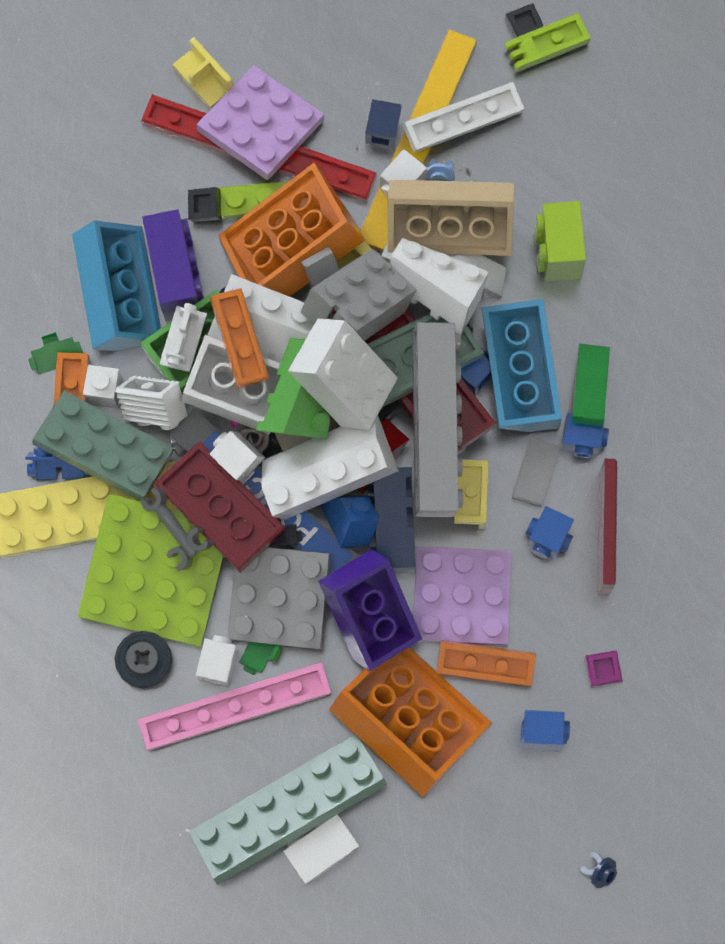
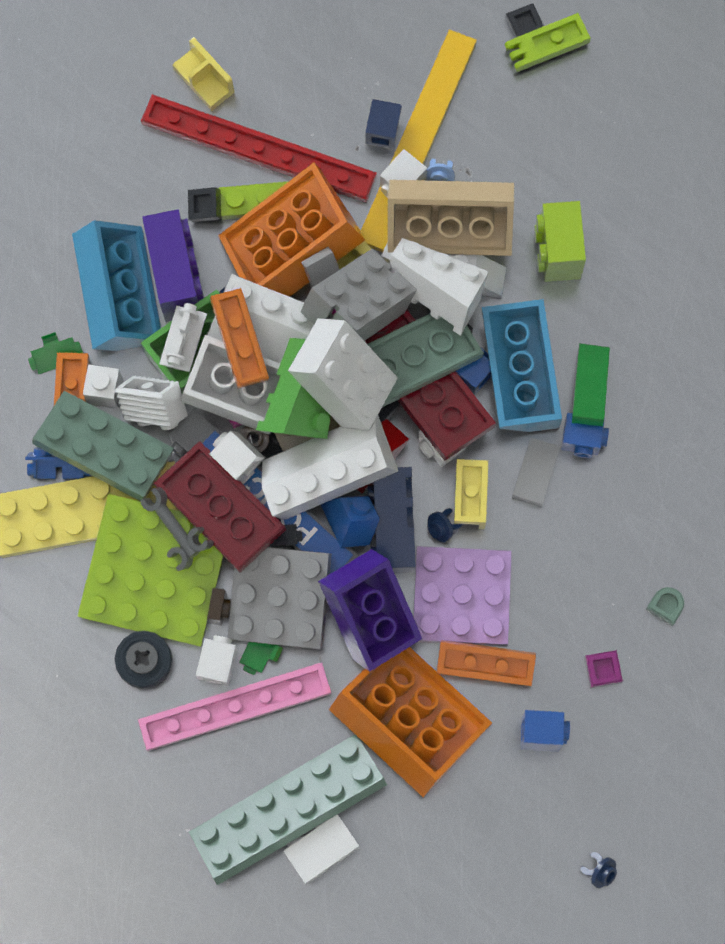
(218, 607): none -> dark brown plate
(260, 122): lavender plate -> none
(436, 420): light grey brick -> none
(440, 526): none -> dark blue plate
(463, 117): white plate -> none
(549, 533): blue brick -> none
(607, 527): dark red tile -> none
(667, 605): none -> sand green tile

